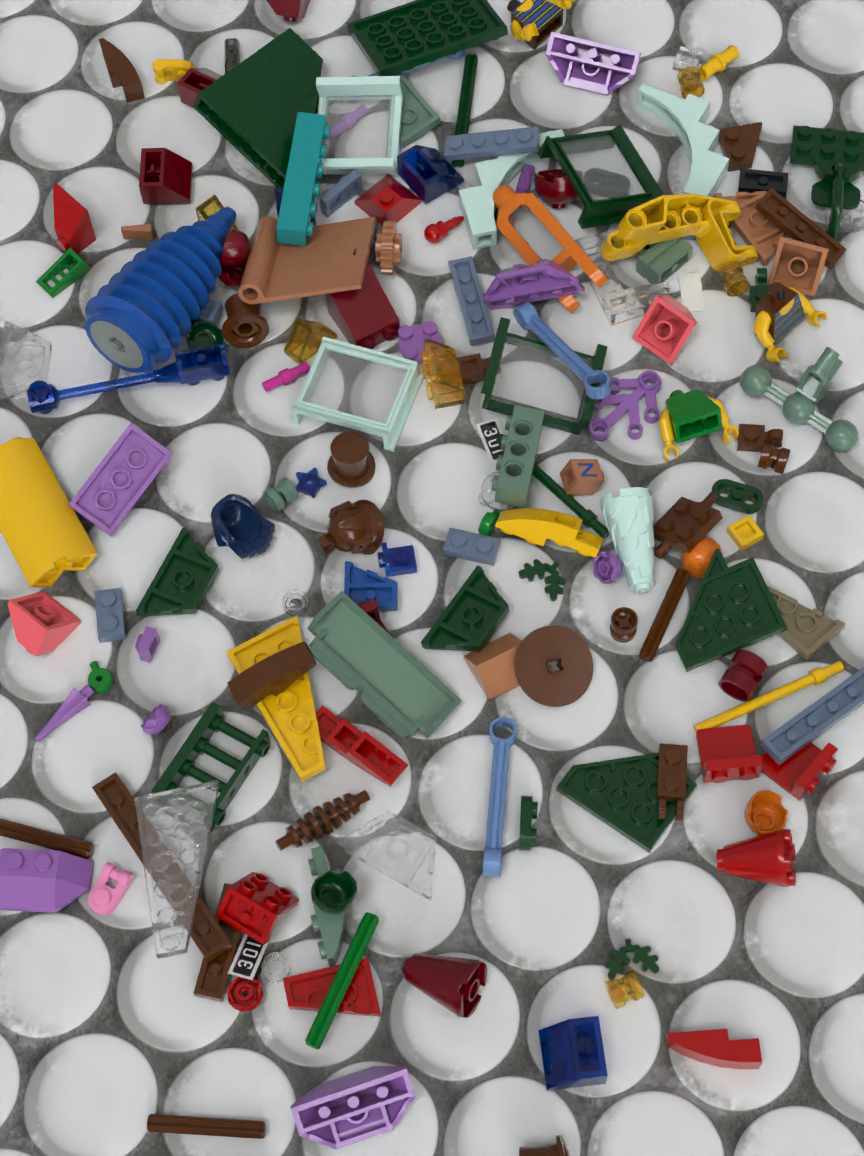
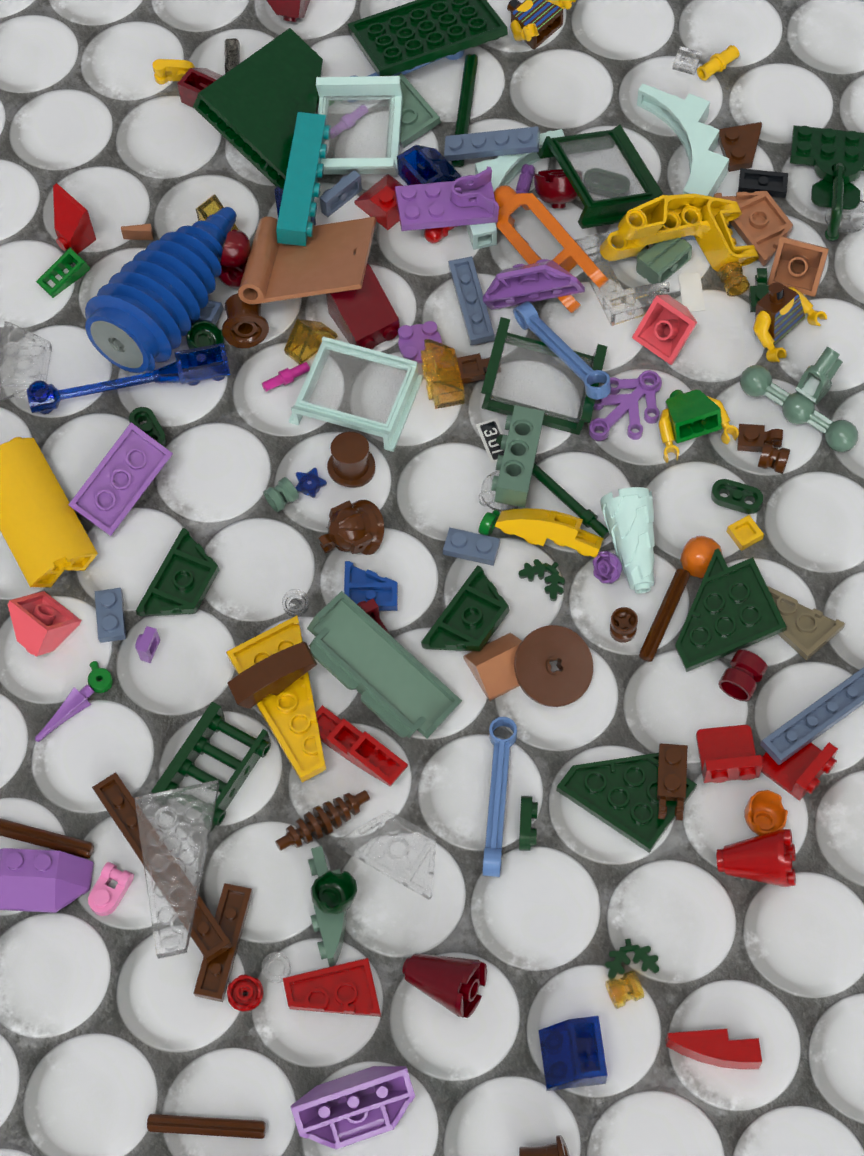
(121, 71): reddish brown slope -> none
(151, 426): none -> dark green plate
(157, 720): medium lavender plate -> none
(164, 177): dark red slope -> none
(240, 526): dark blue hair -> none
(247, 958): sticker -> none
(255, 906): red bracket -> none
(342, 981): green axle -> none
(388, 247): nougat gear -> none
(397, 560): clear blue bracket -> none
(447, 204): none -> medium lavender plate
(582, 476): nougat brick -> none
(590, 63): medium lavender wedge -> none
(685, 524): reddish brown plate -> none
(690, 82): clear yellow wheel -> none
(798, 225): reddish brown plate -> none
(816, 676): yellow bar -> none

